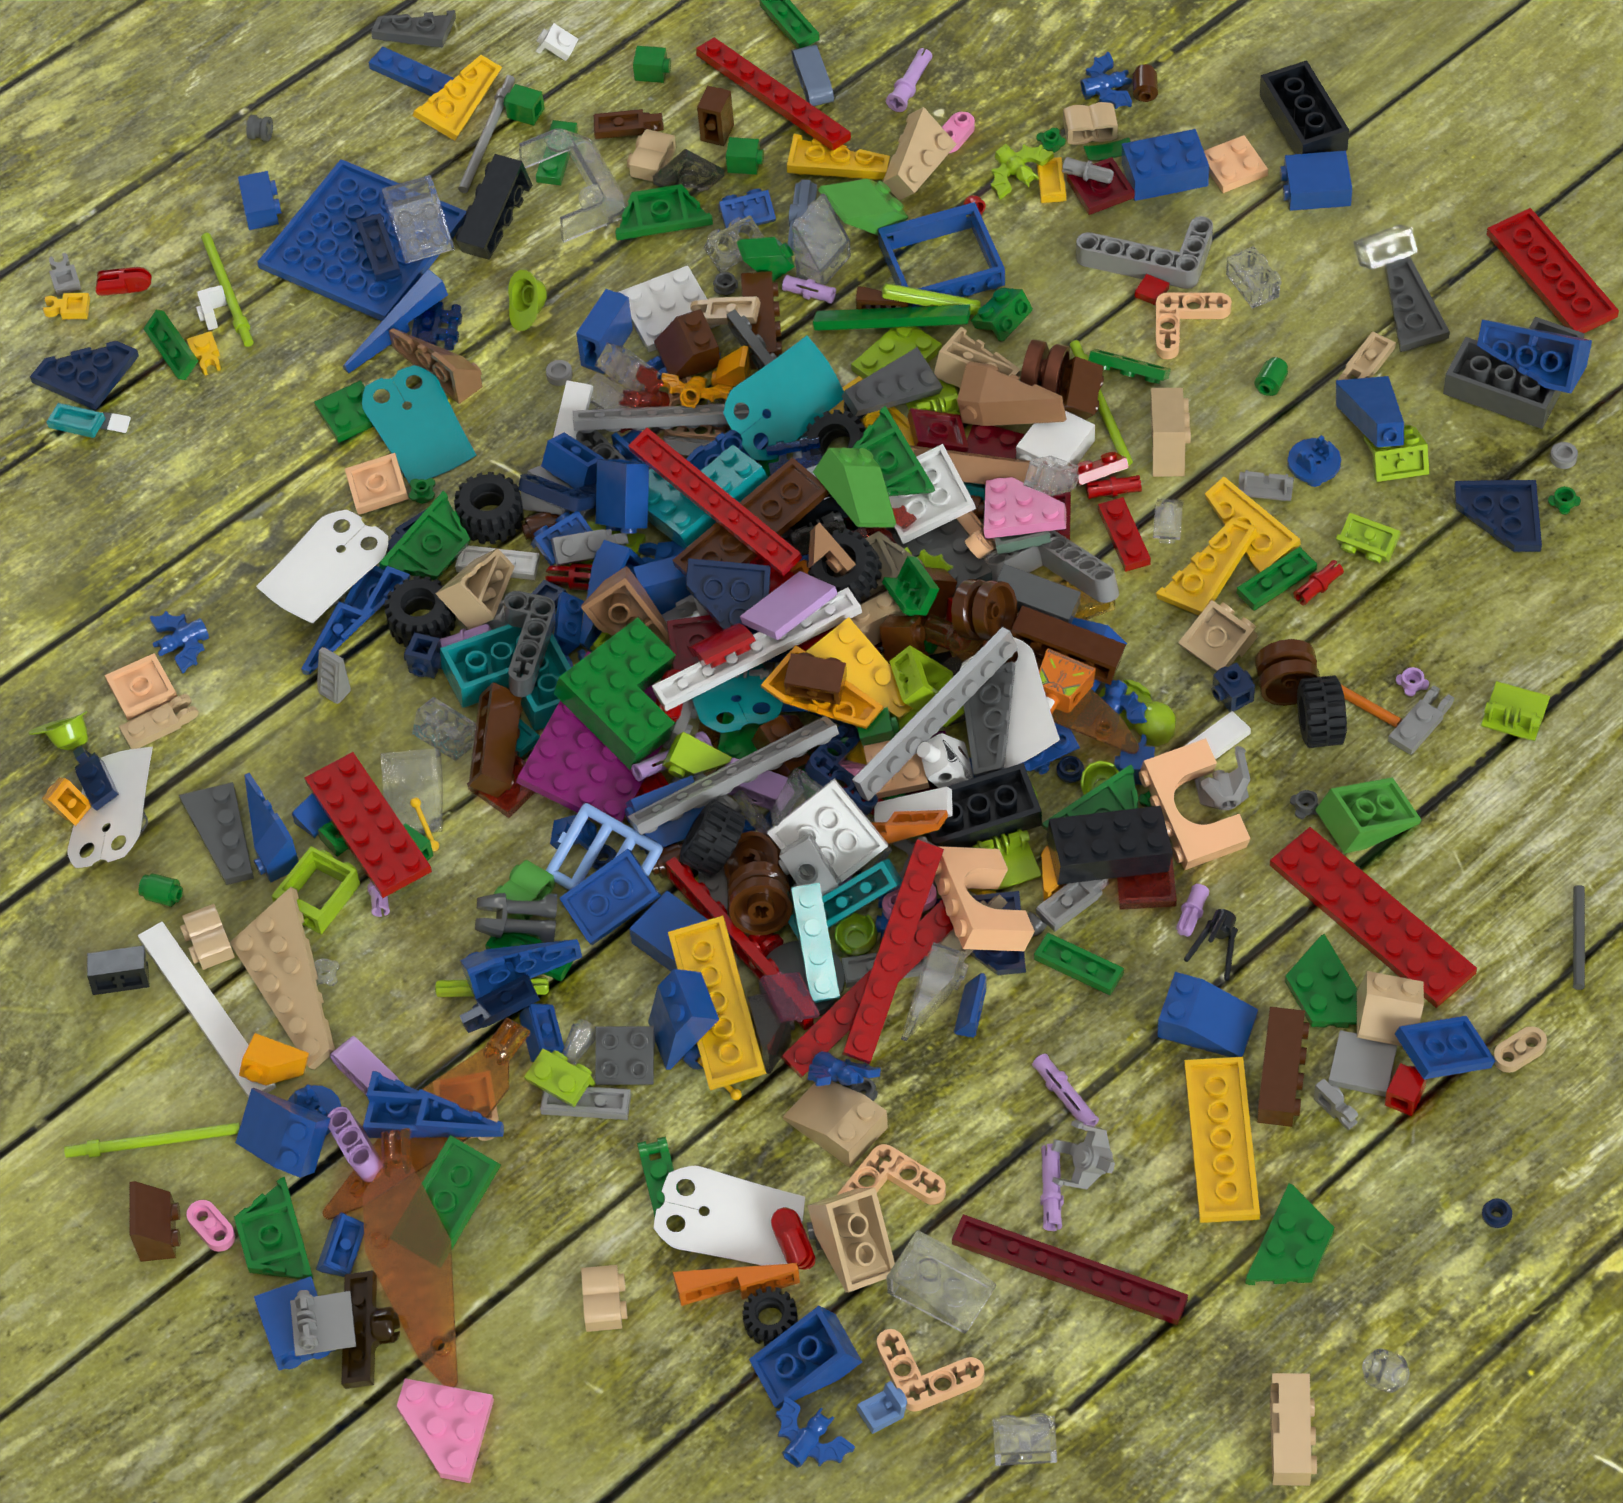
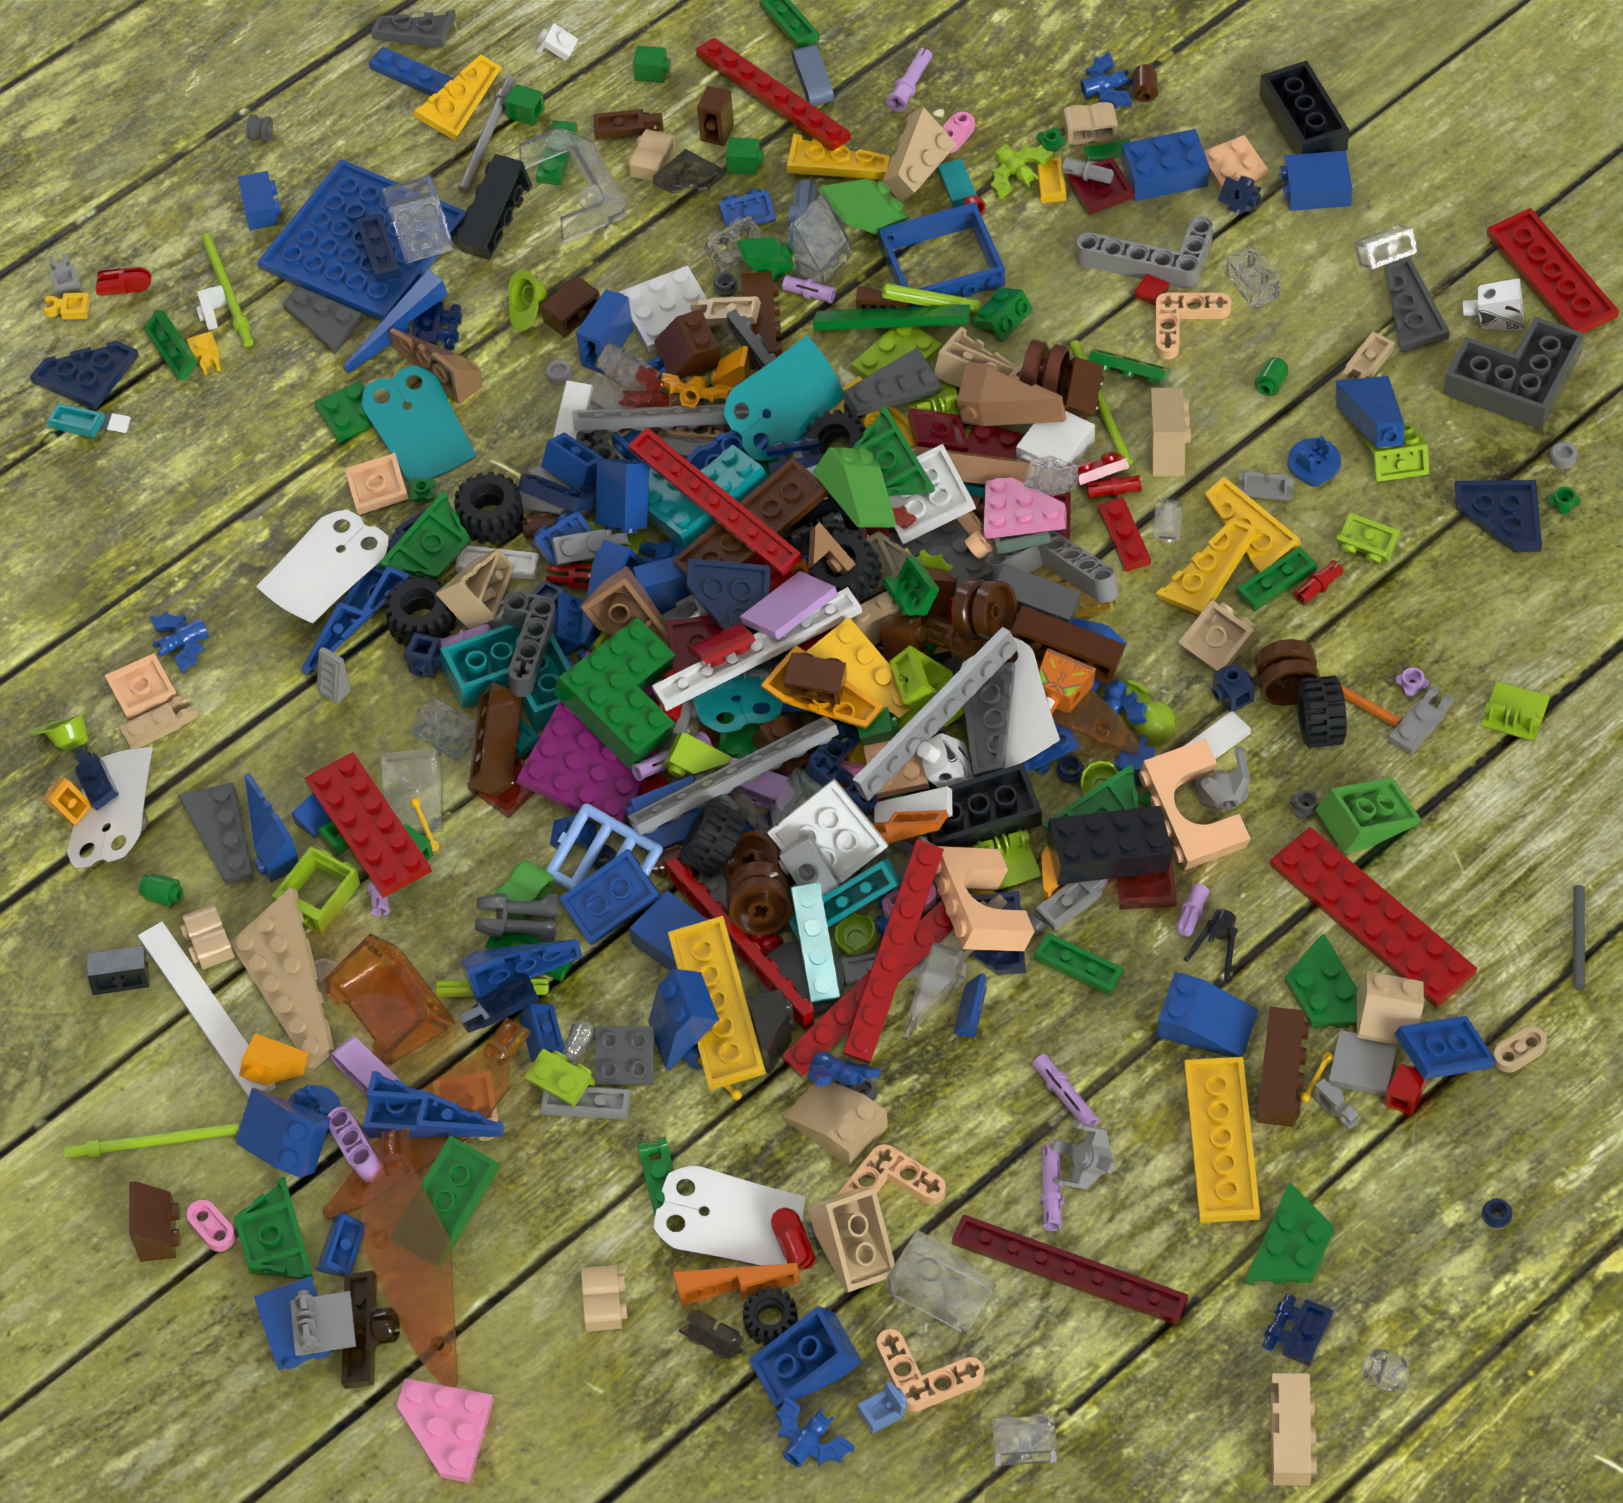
(322, 316): none -> dark grey wing
(388, 998): none -> clear orange windscreen
(569, 306): none -> reddish brown brick
(661, 212): green wing -> none
(724, 1342): none -> clear smoke hinge
(789, 996): clear pink piece -> none
(956, 181): none -> teal tile
(1240, 194): none -> dark blue brick
(1306, 1333): none -> clear blue plate
(1326, 1059): none -> yellow hinge
(1498, 306): none -> white torso
(1544, 356): blue wedge -> none

